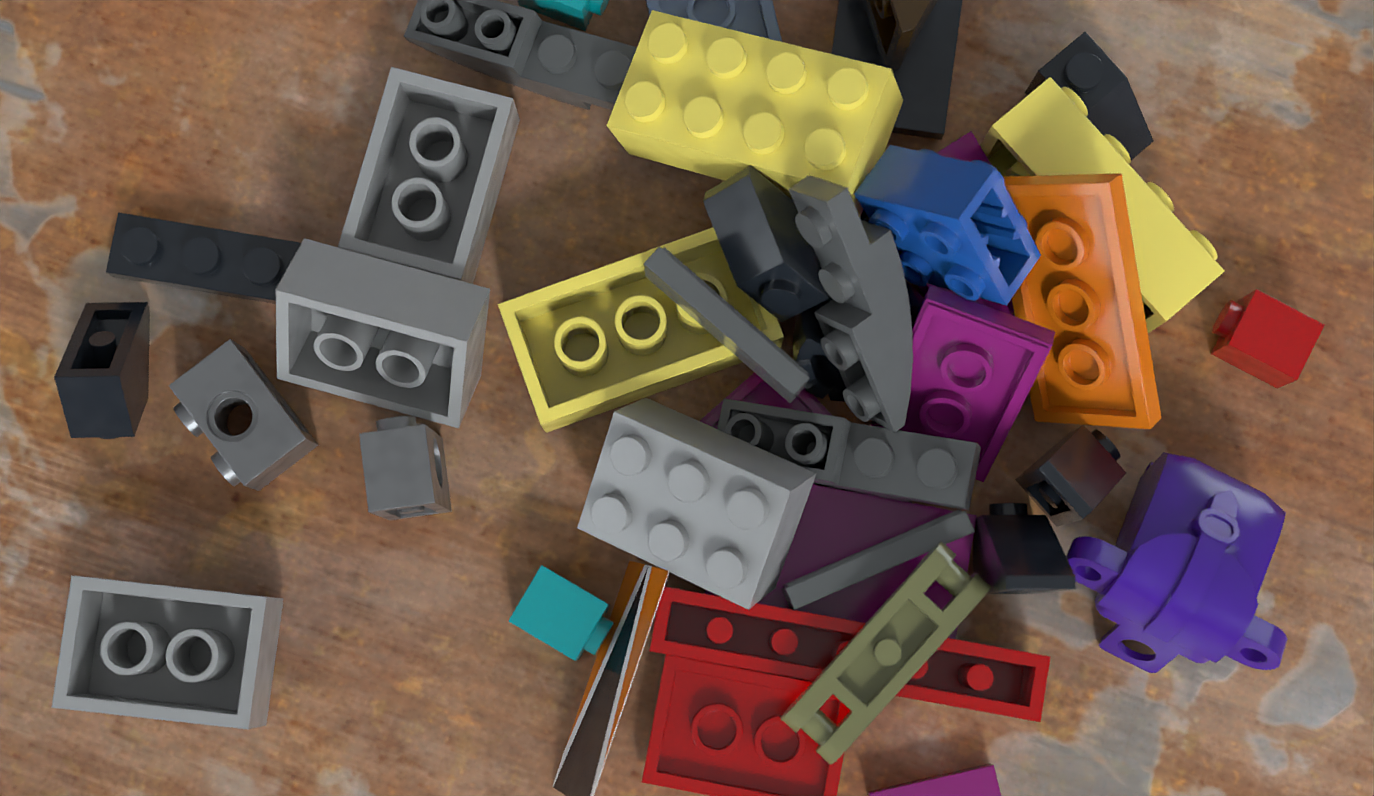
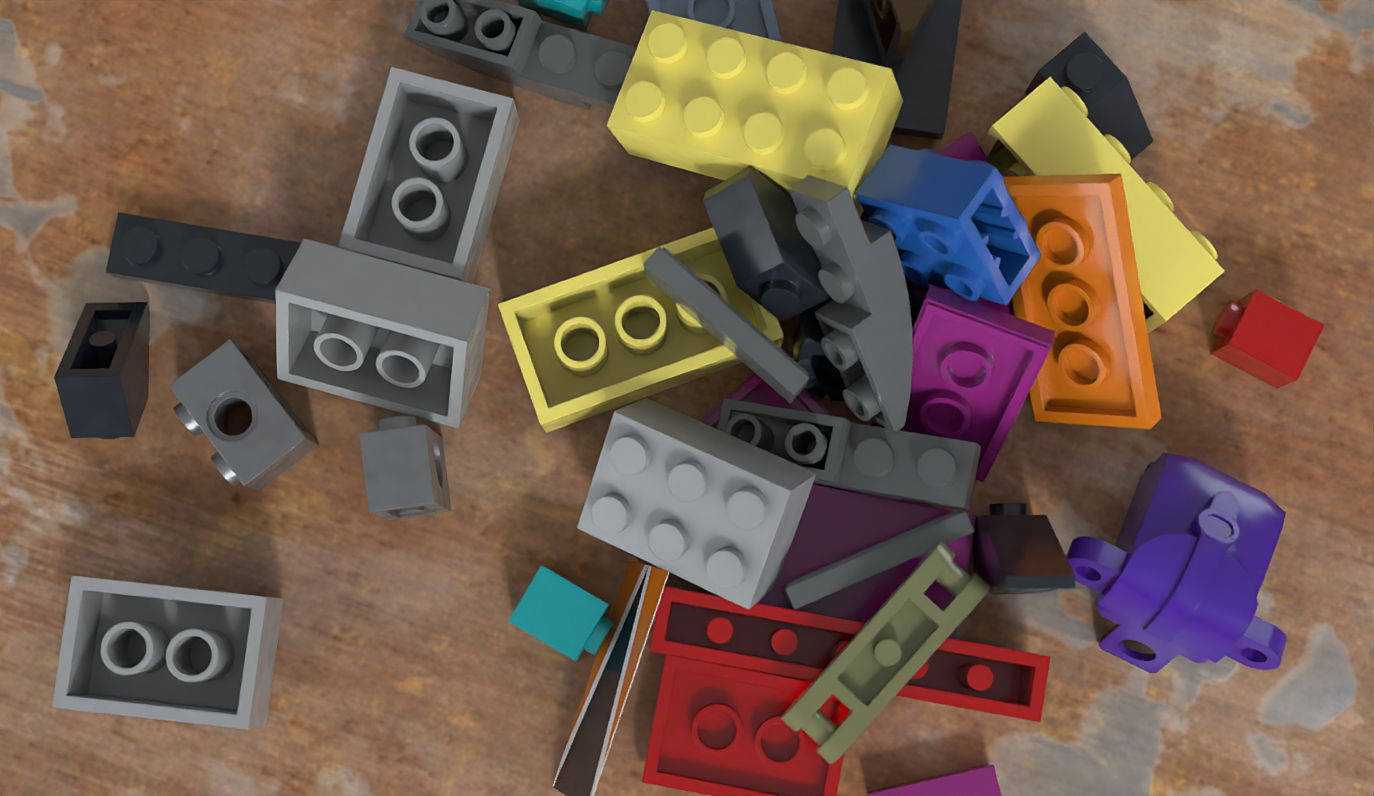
(1073, 475): black slope -> none

